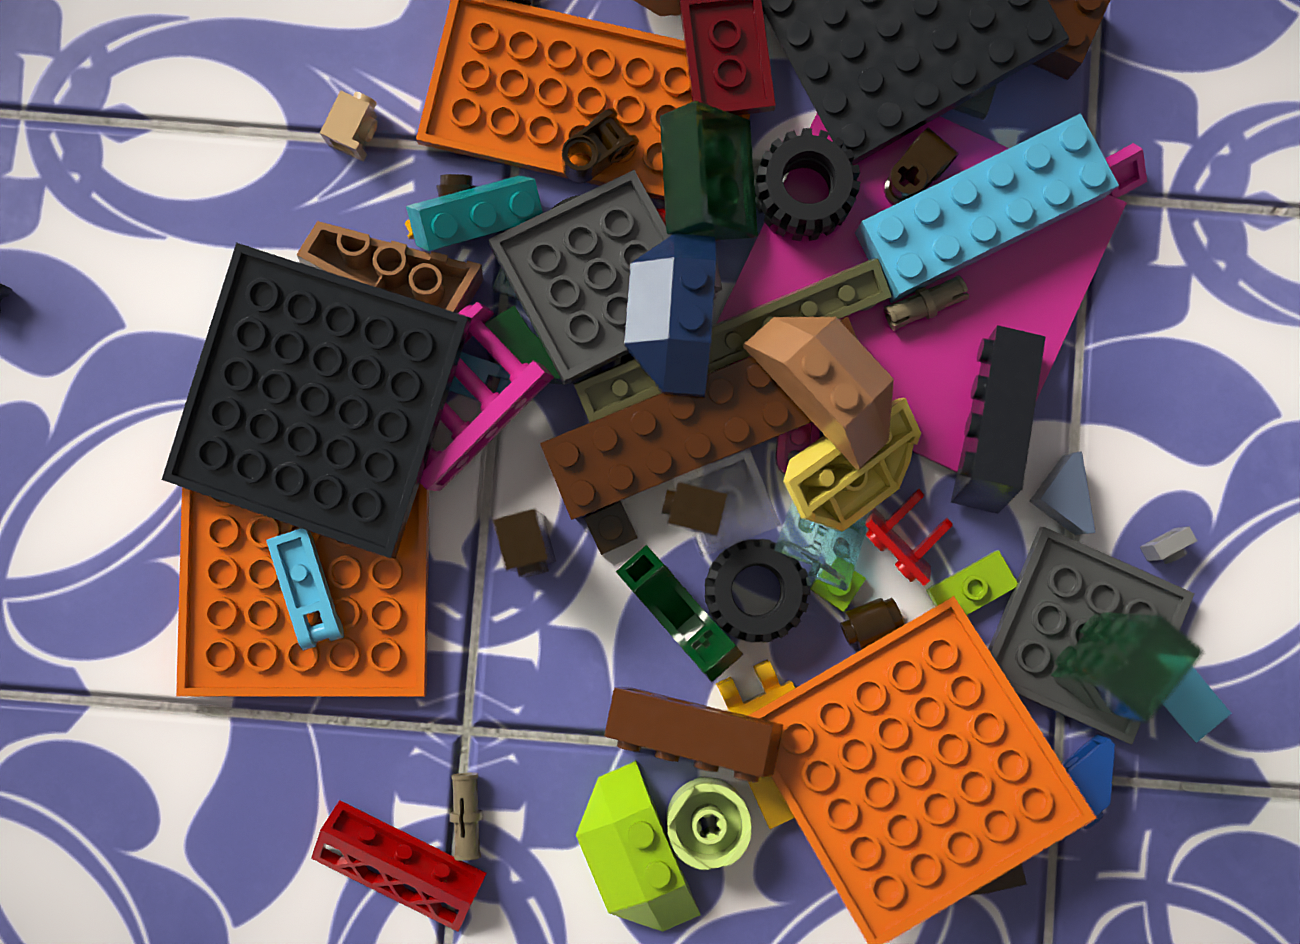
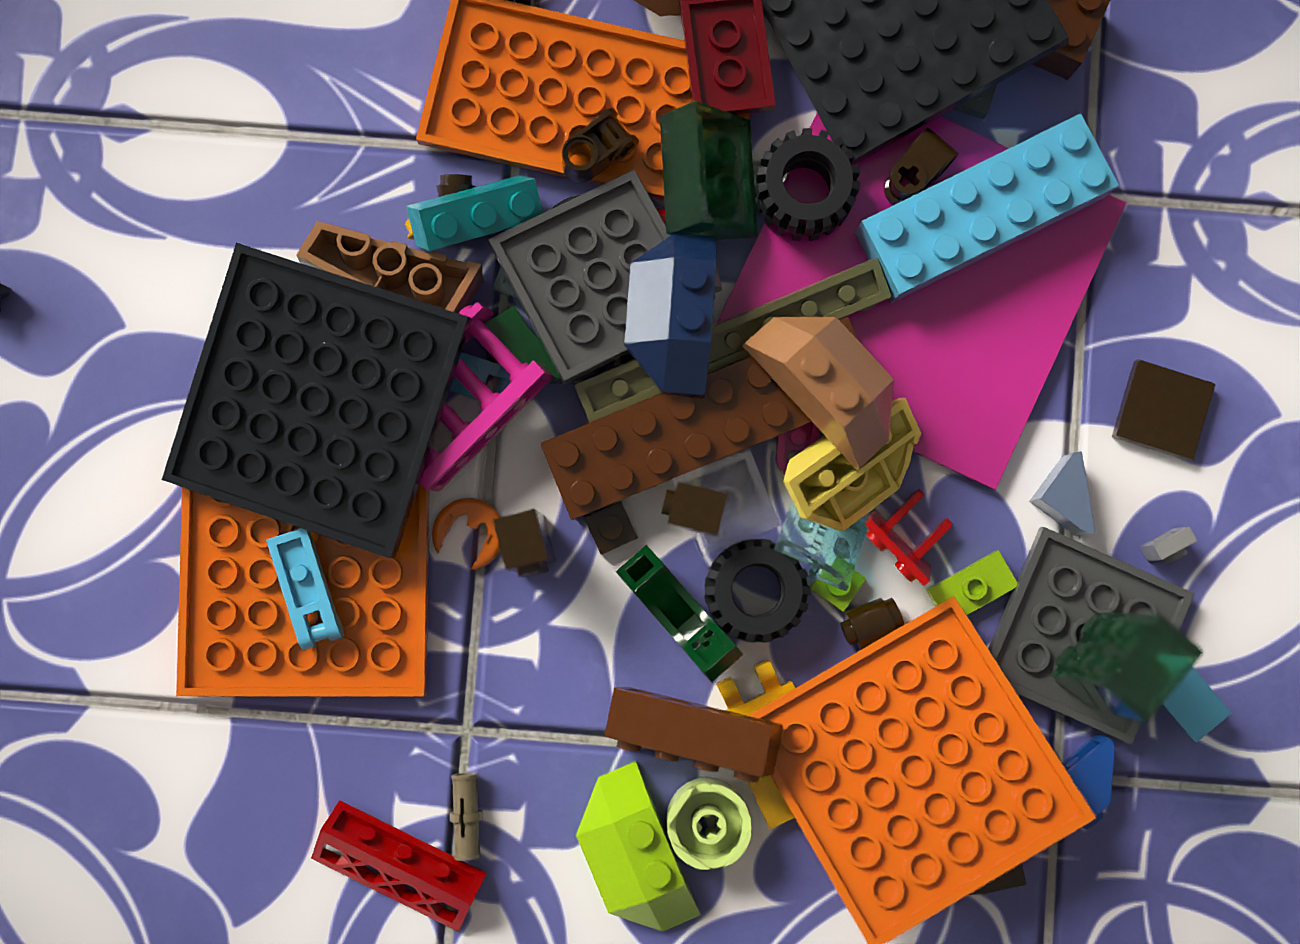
(350, 124): tan brick -> none
(478, 513): none -> orange head
(926, 302): dark tan pin -> none
(999, 420): black wedge -> none
(1128, 169): dark pink plate -> none
(1163, 410): none -> dark brown tile

